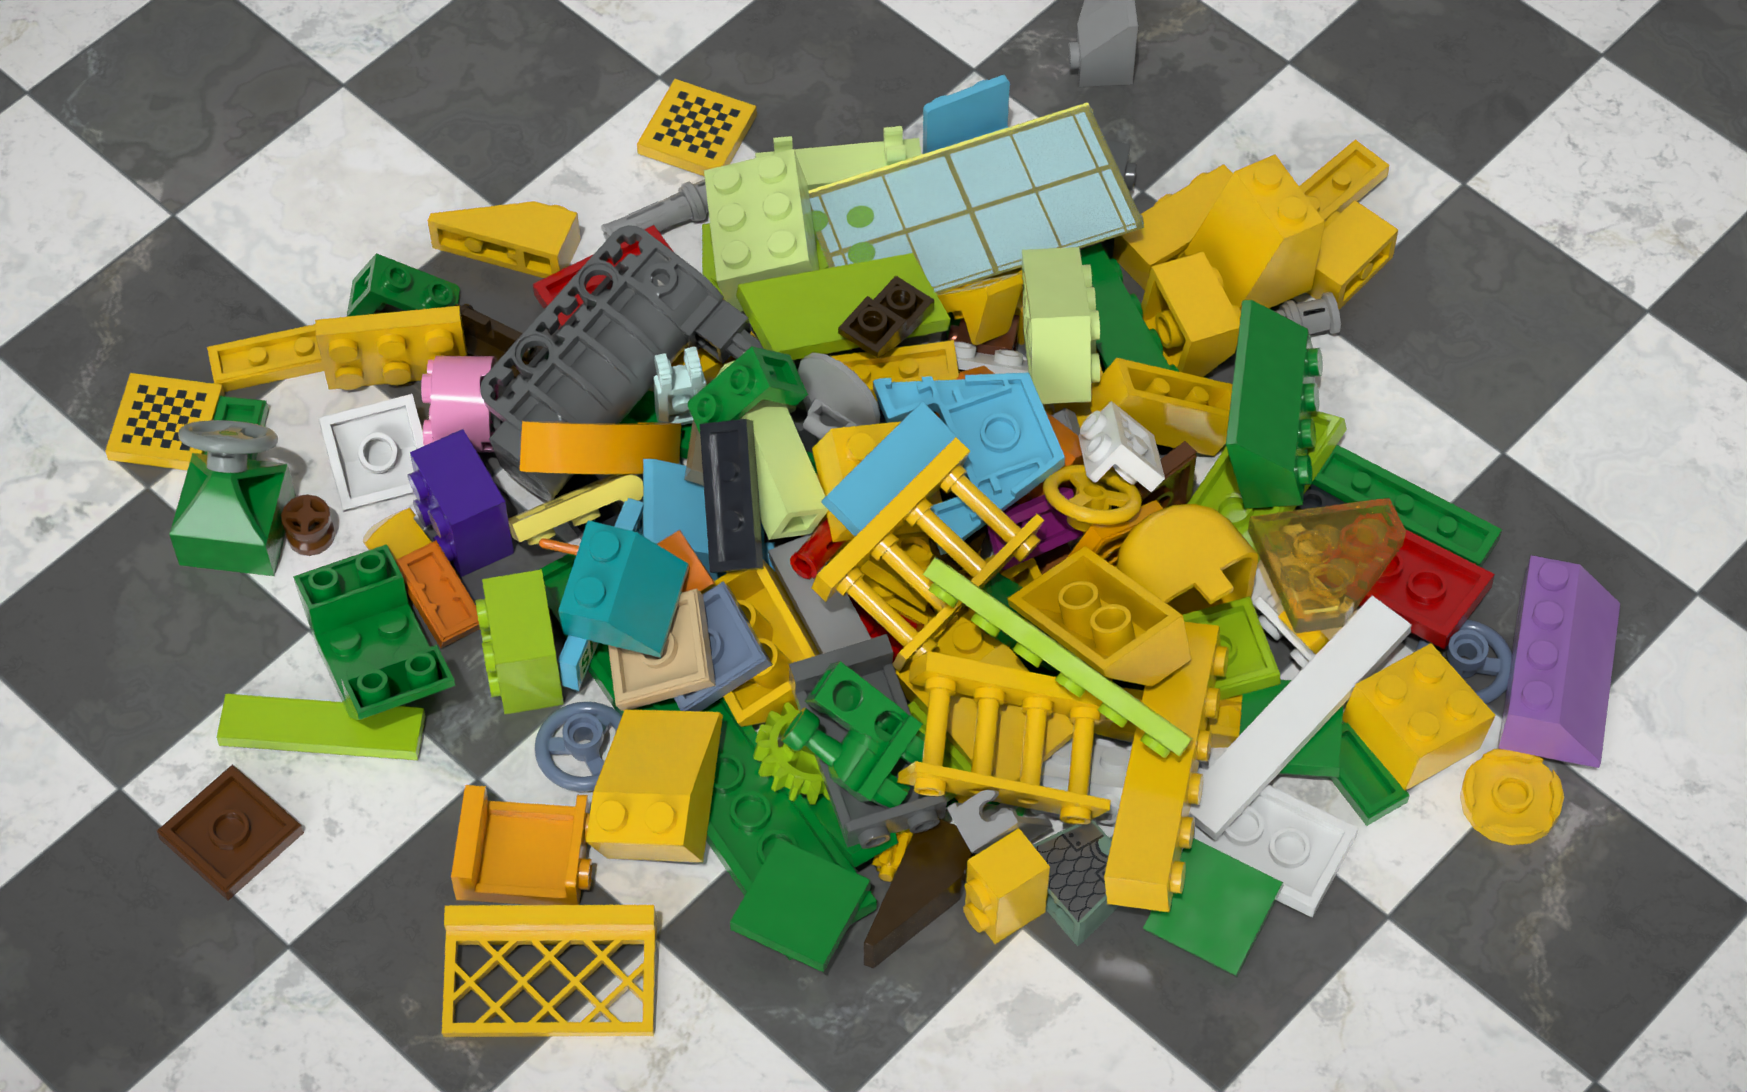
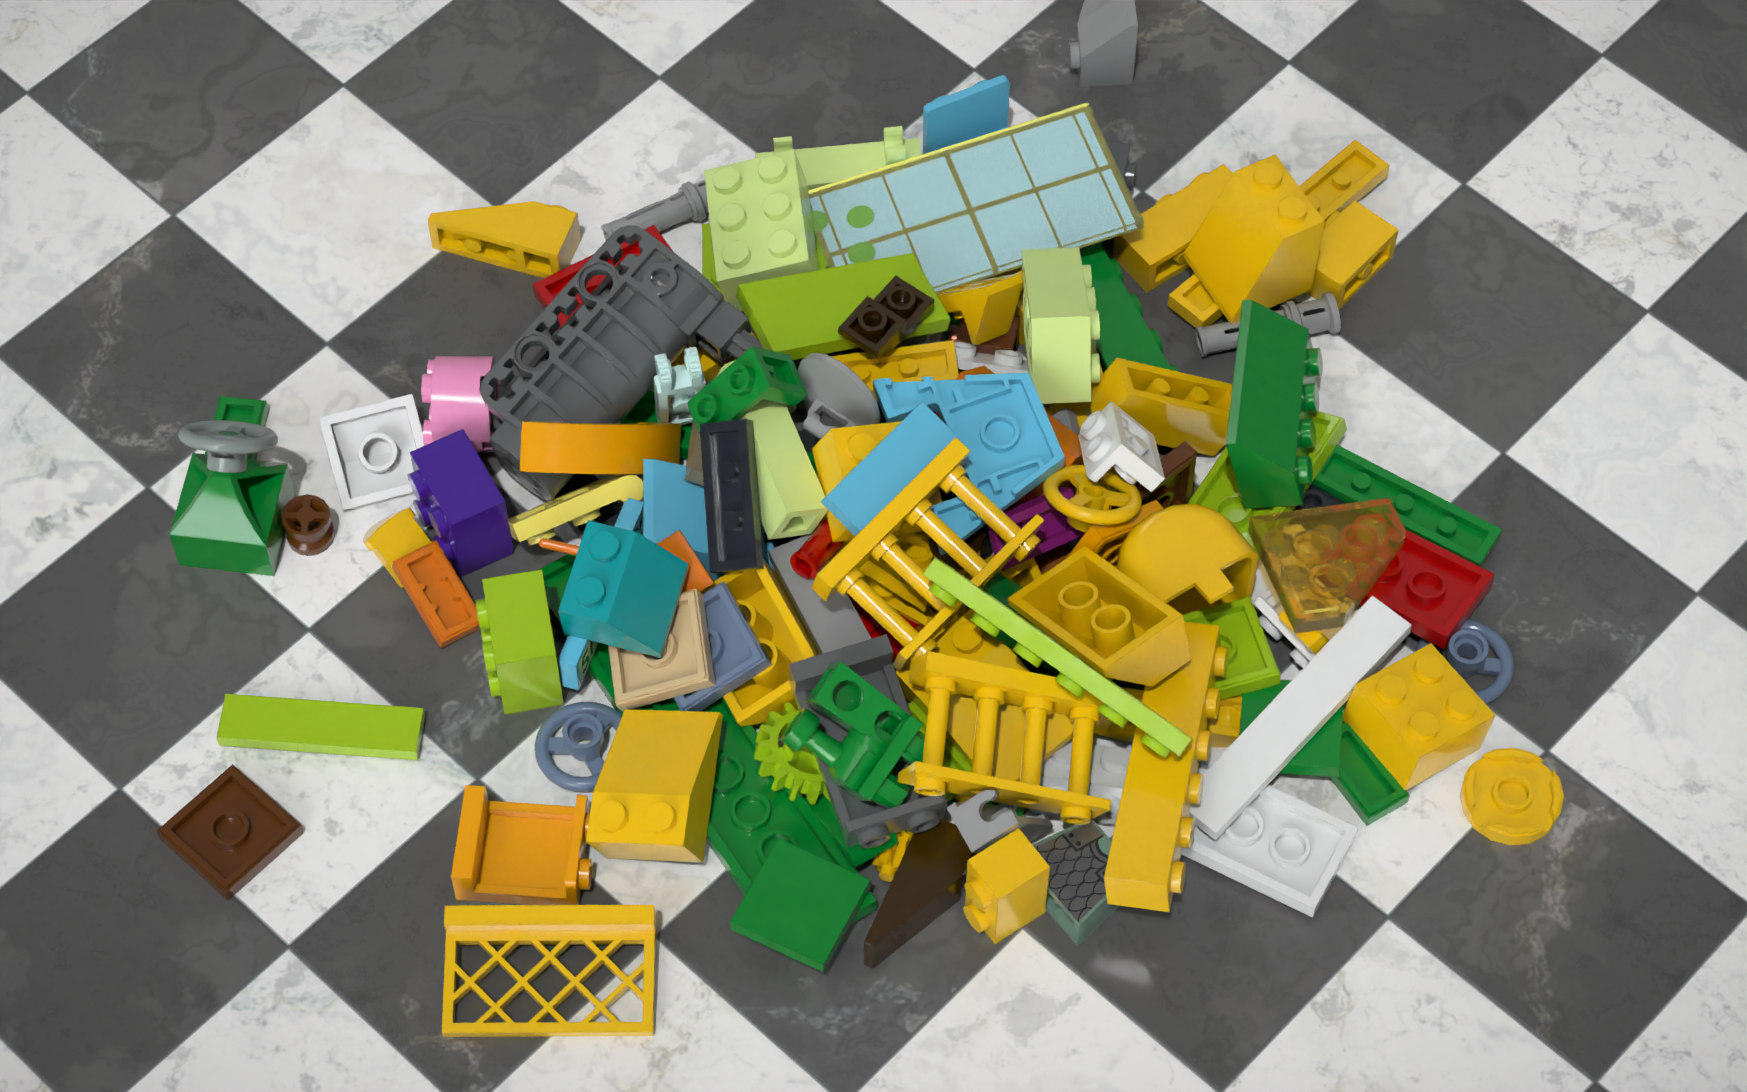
(152, 416): yellow tile -> none
(265, 358): yellow tile -> none
(370, 634): green slope -> none
(387, 346): yellow plate -> none
(399, 285): green bracket -> none
(489, 337): dark brown hinge -> none
(696, 128): yellow tile -> none
(1191, 314): yellow slope -> none
(1218, 909): green tile -> none
(1560, 664): medium lavender slope -> none

